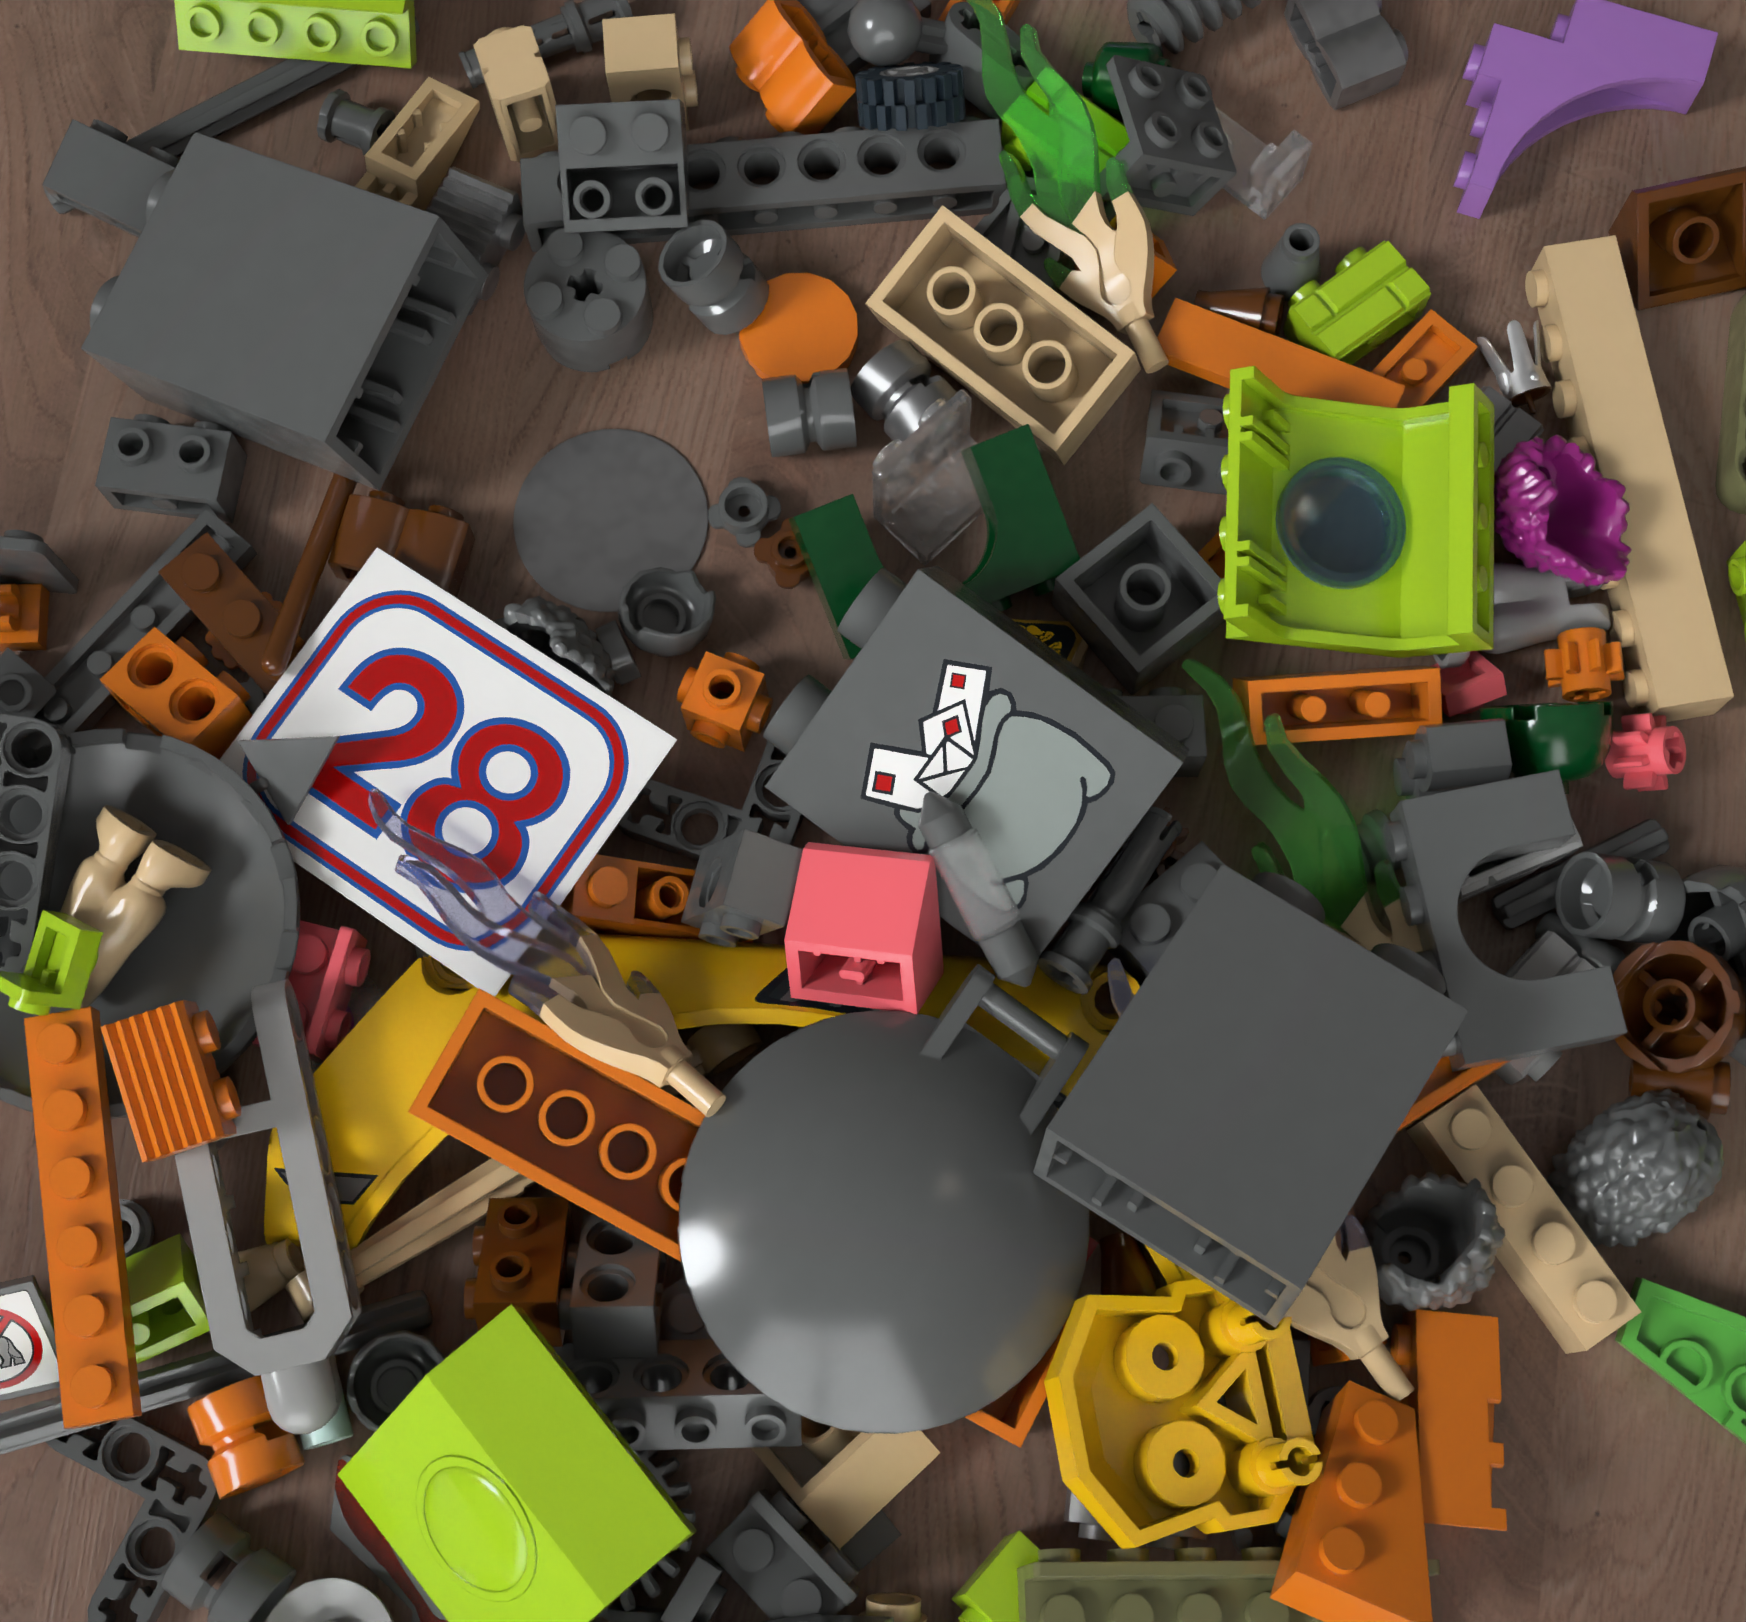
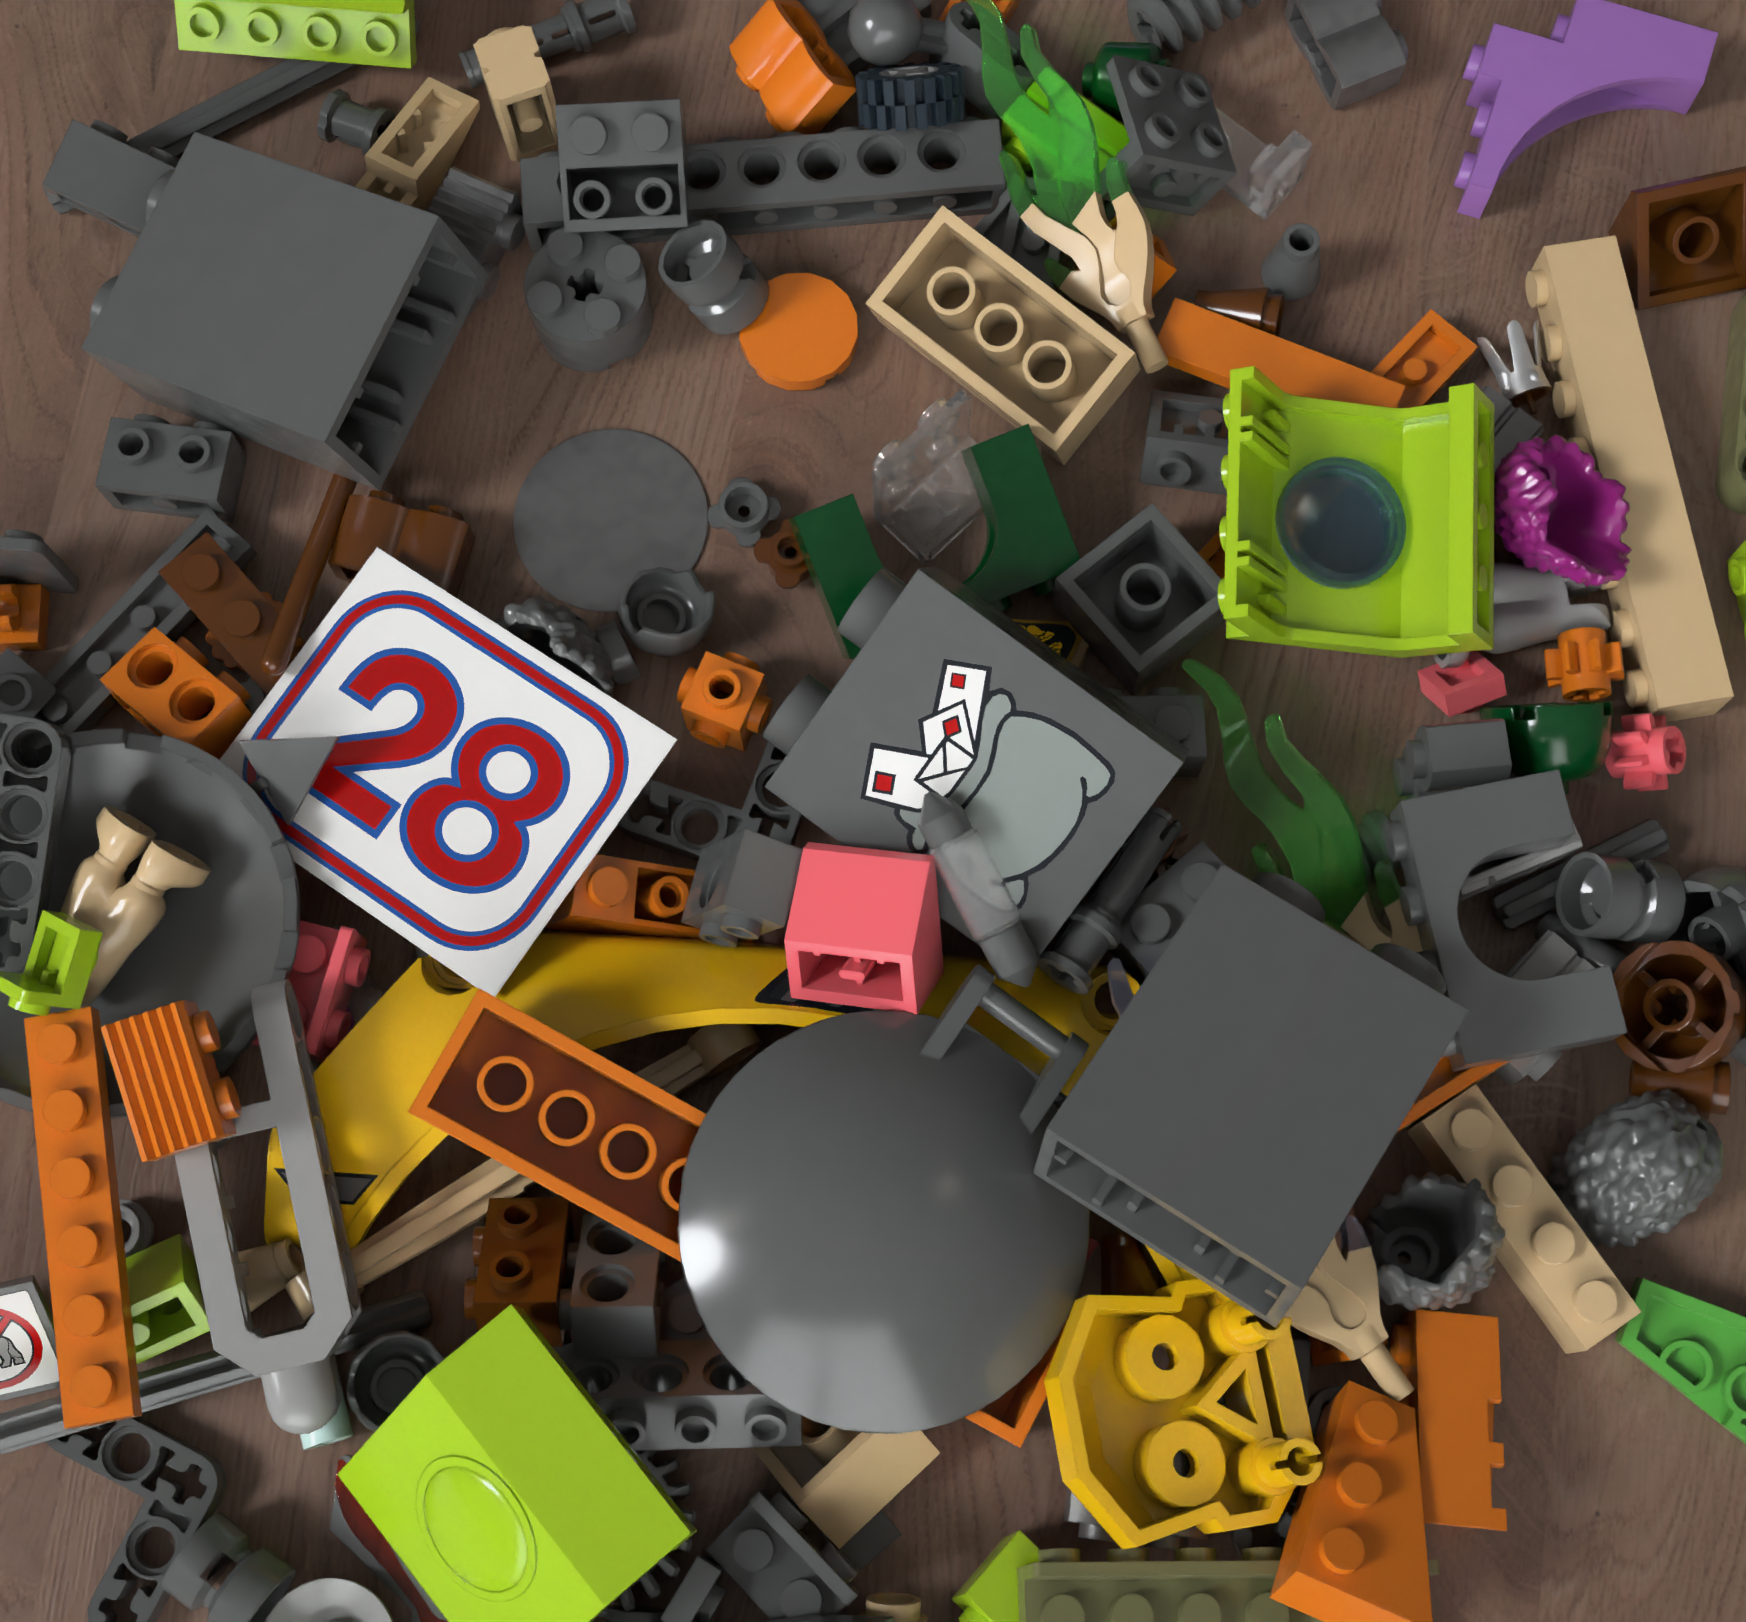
(244, 1438): orange wheel -> none
(555, 962): piece -> none
(649, 60): tan brick -> none
(809, 412): dark grey wheel -> none
(898, 388): flat silver wheel -> none
(1343, 702): orange brick -> none
(1359, 306): lime brick -> none

